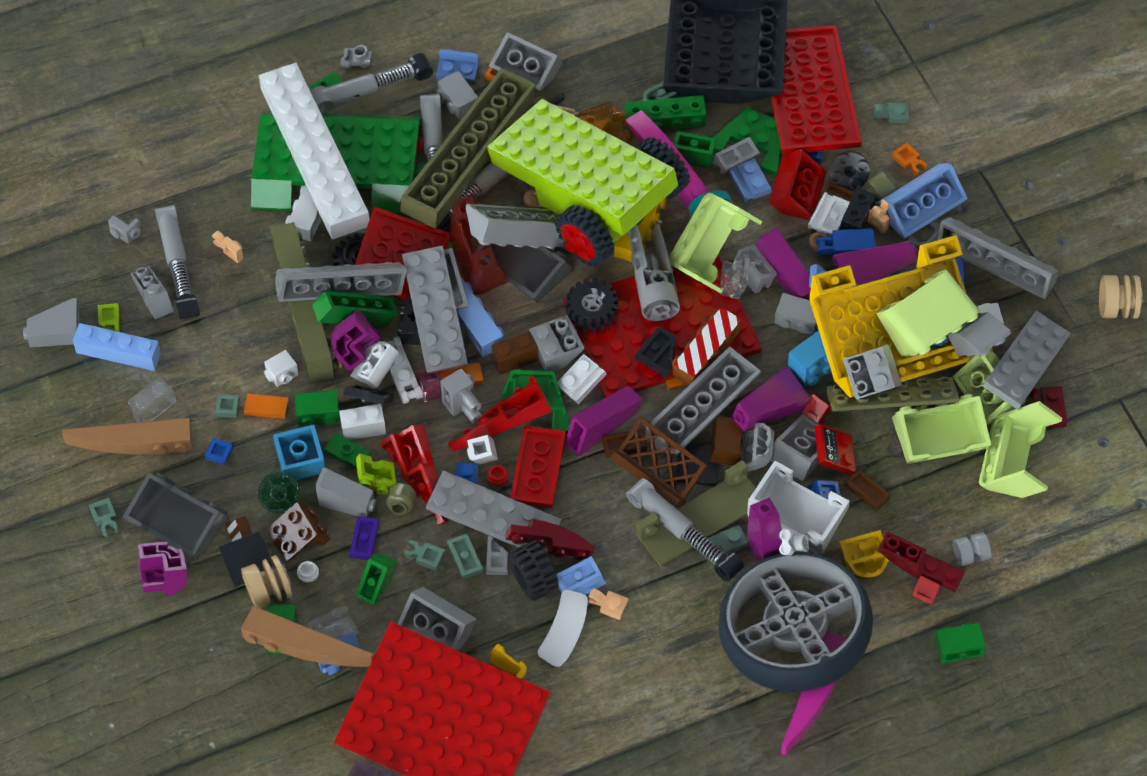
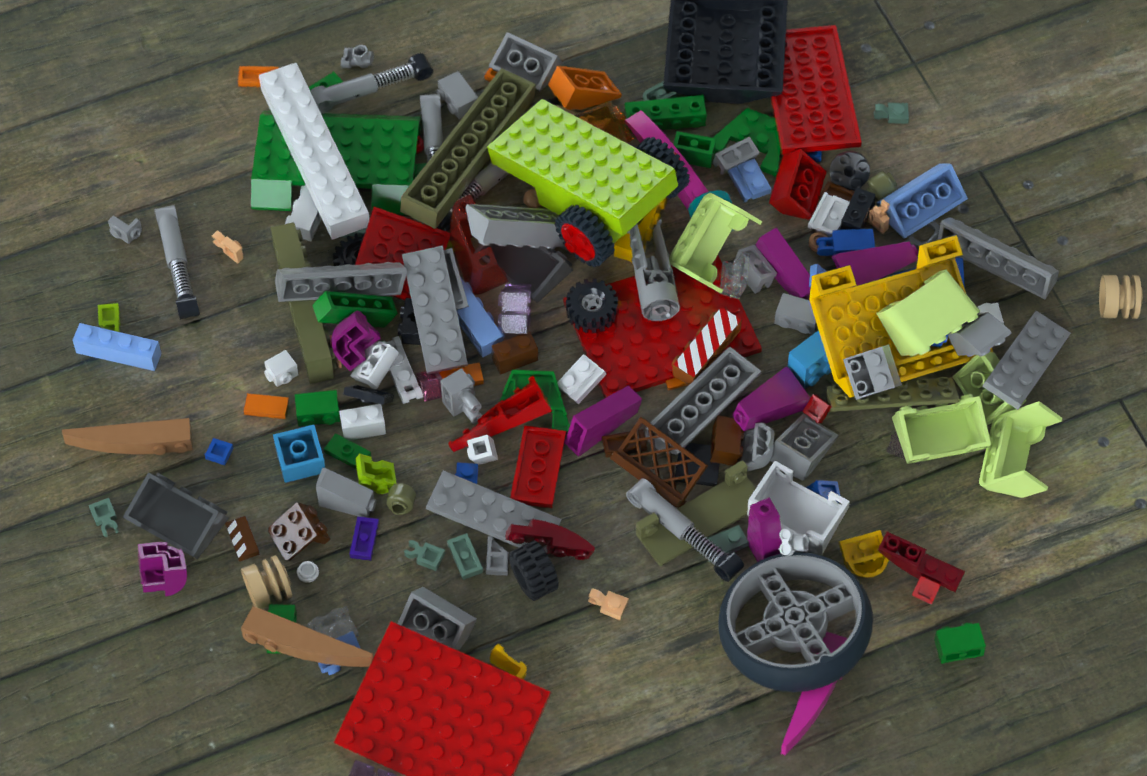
(54, 325): light grey slope -> none
(151, 401): clear brick -> none
(152, 292): light grey slope -> none
(227, 406): sand green plate -> none
(243, 553): black tile -> none
(249, 75): none -> orange tile
(278, 492): clear green cylinder -> none
(376, 578): green slope -> none
(414, 458): red wedge -> none
(453, 61): medium blue bracket -> none
(497, 475): red plate -> none
(515, 313): none -> piece
(556, 343): light grey slope -> none
(565, 628): white sticker -> none
(581, 577): light blue plate -> none
(582, 87): none -> orange slope
(658, 352): black wing -> none
(835, 449): red plate -> none
(867, 490): reddish brown tile -> none
(908, 157): orange plate -> none
(971, 549): light grey wheel -> none
(1054, 400): dark red plate -> none

